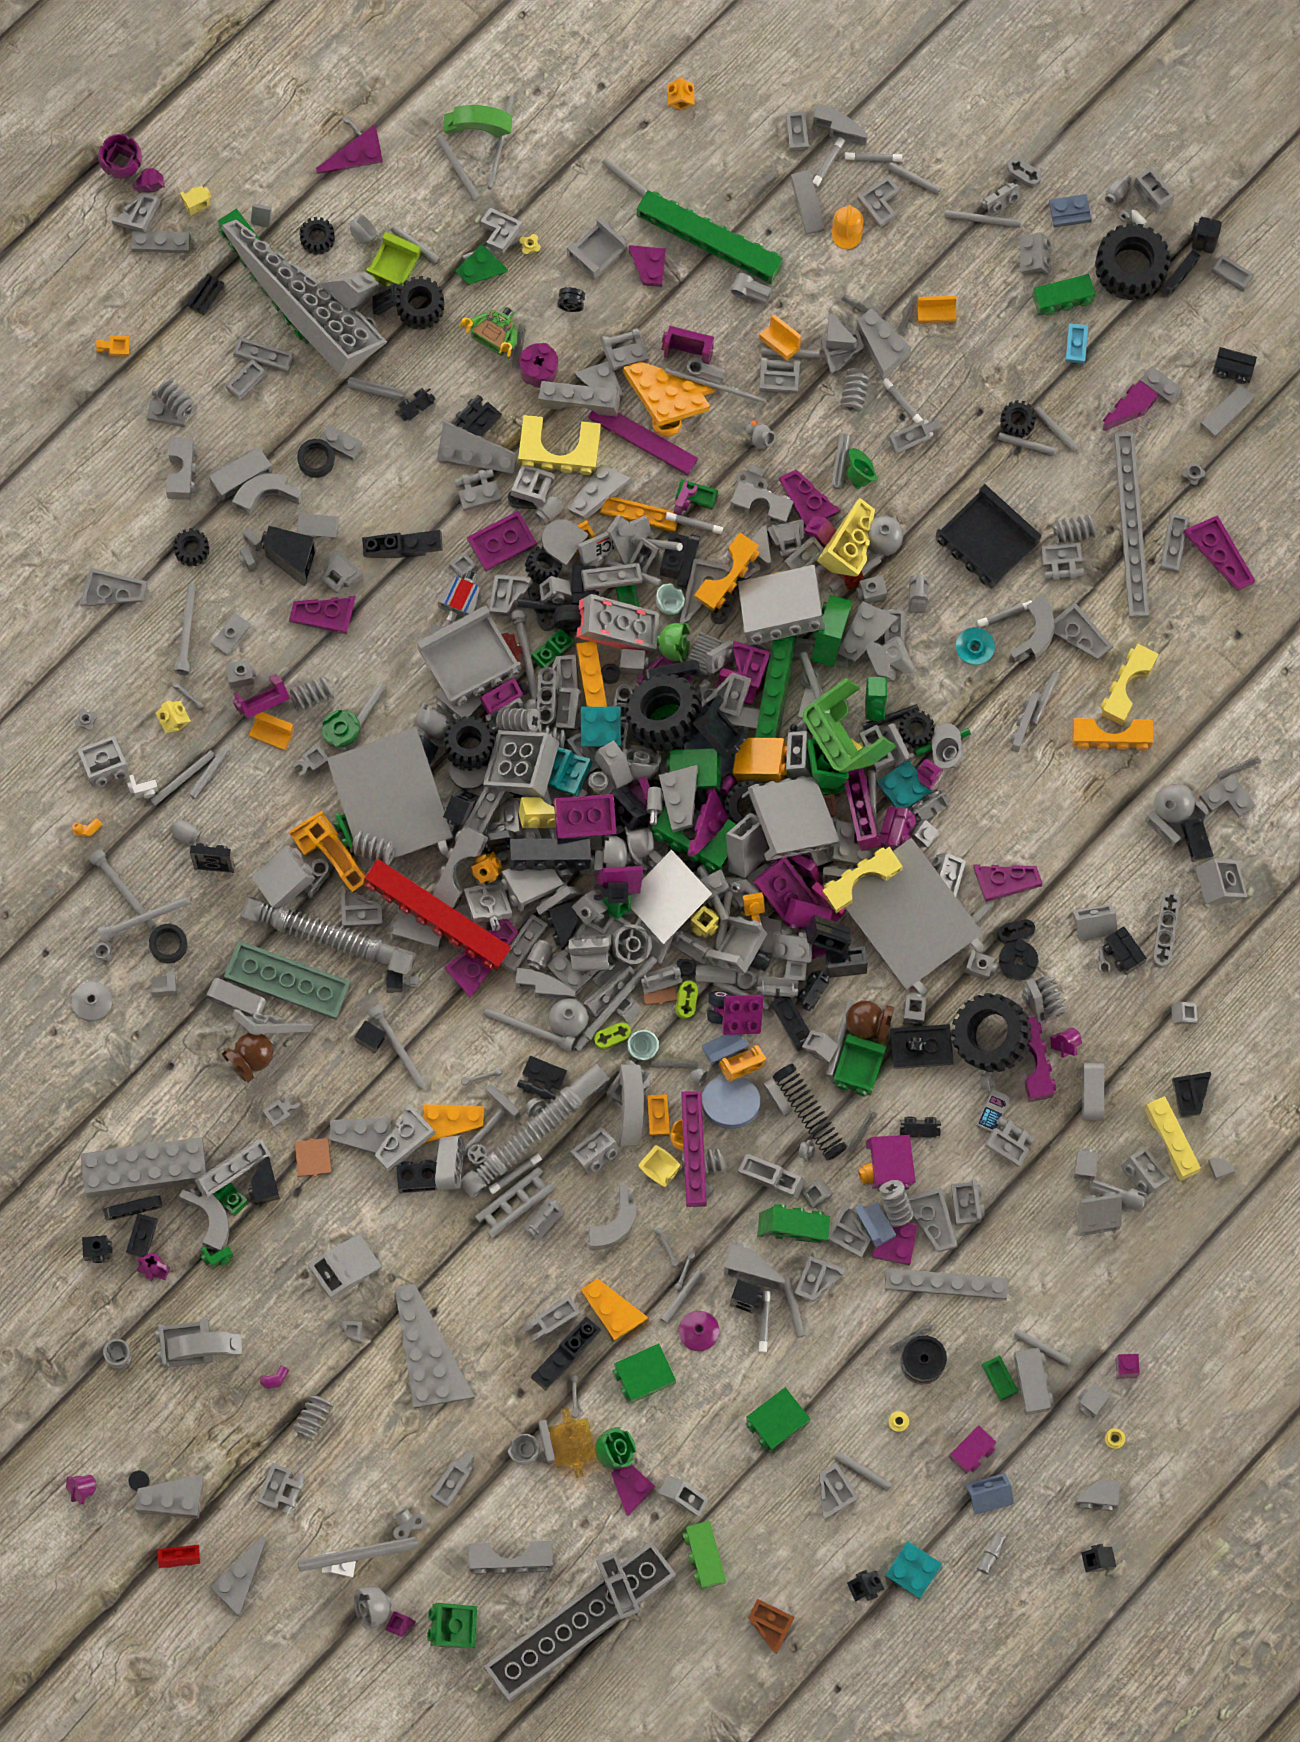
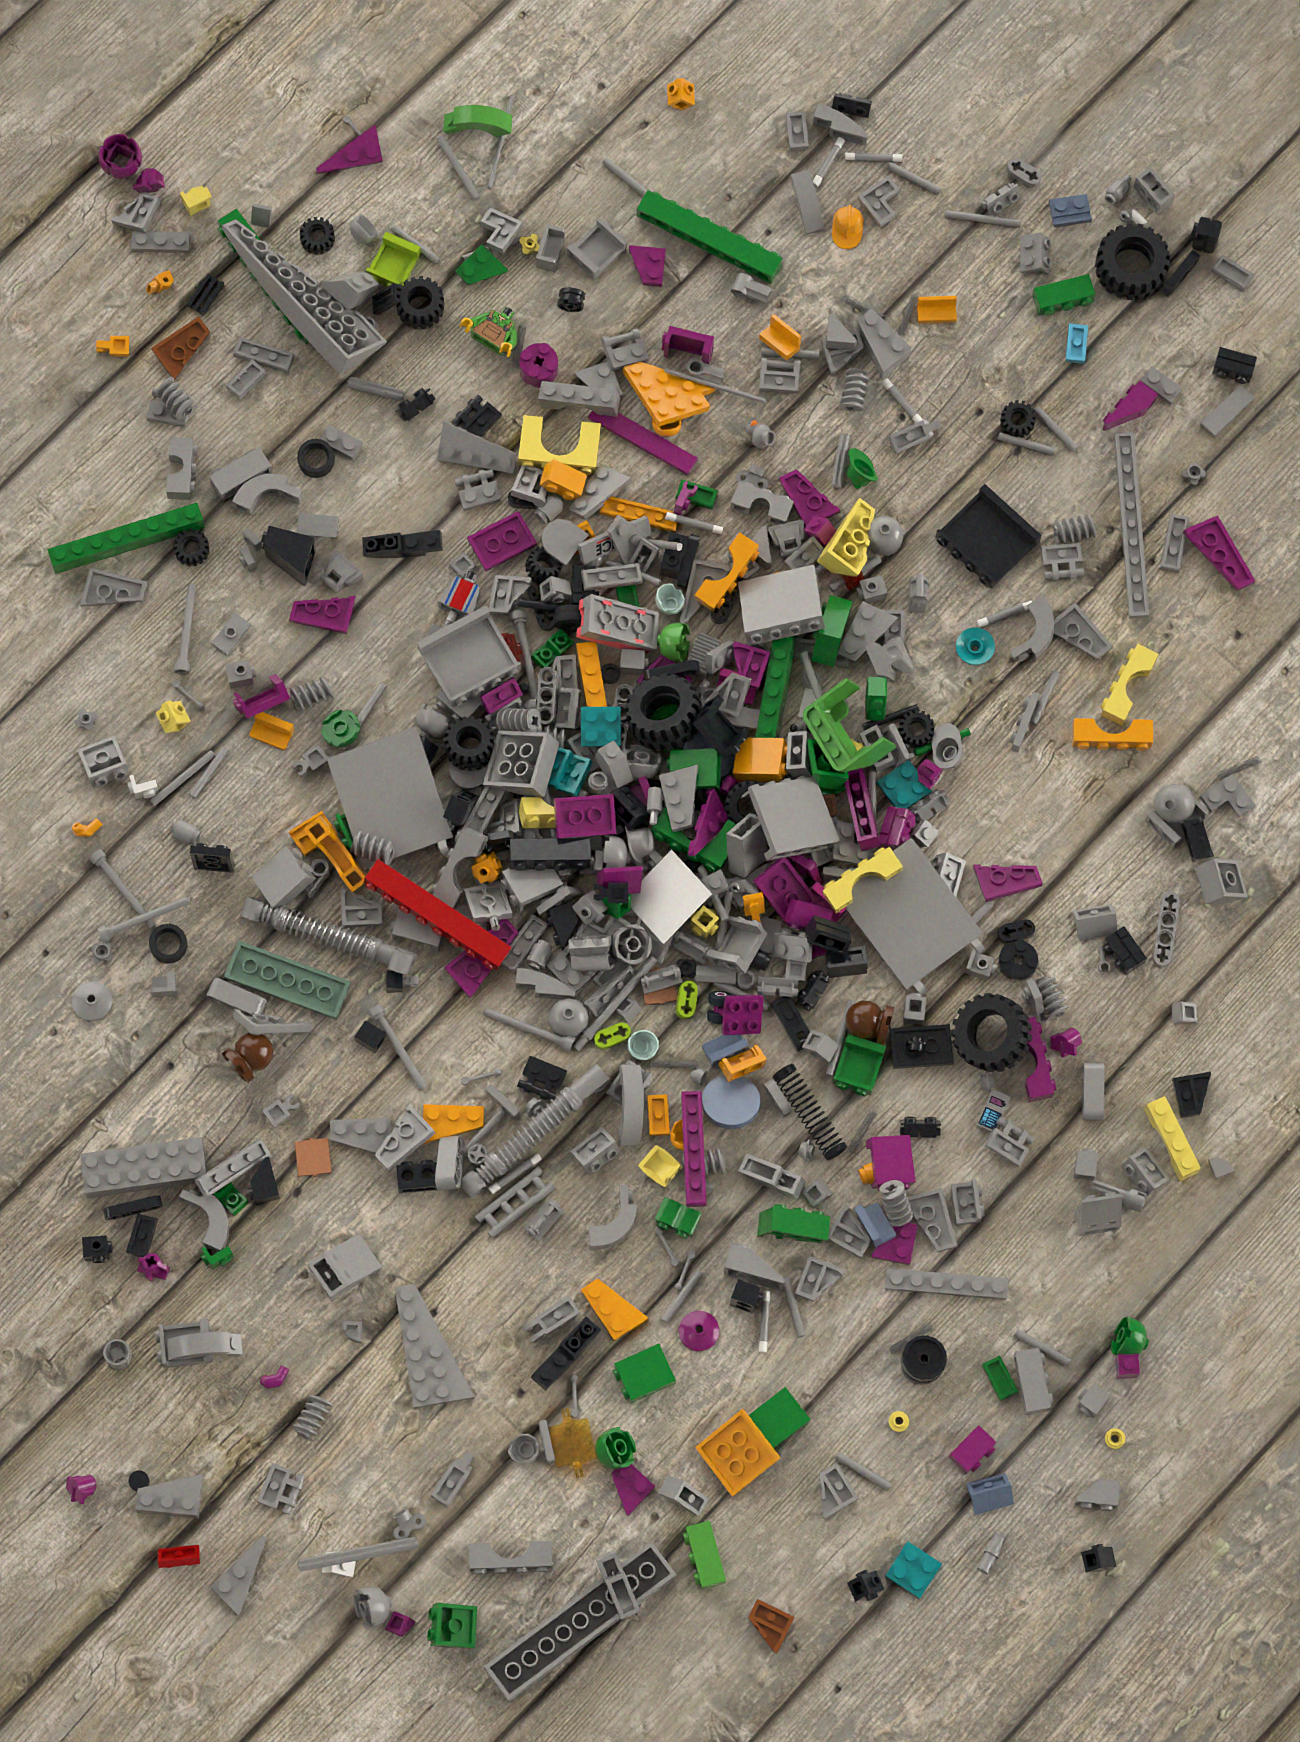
(125, 538): none -> green brick
(158, 282): none -> light orange piece
(180, 346): none -> dark orange wing
(550, 247): none -> light grey panel
(563, 480): none -> light orange brick
(677, 1217): none -> green brick
(737, 1452): none -> light orange plate
(857, 106): none -> black hinge
(1130, 1337): none -> green cylinder

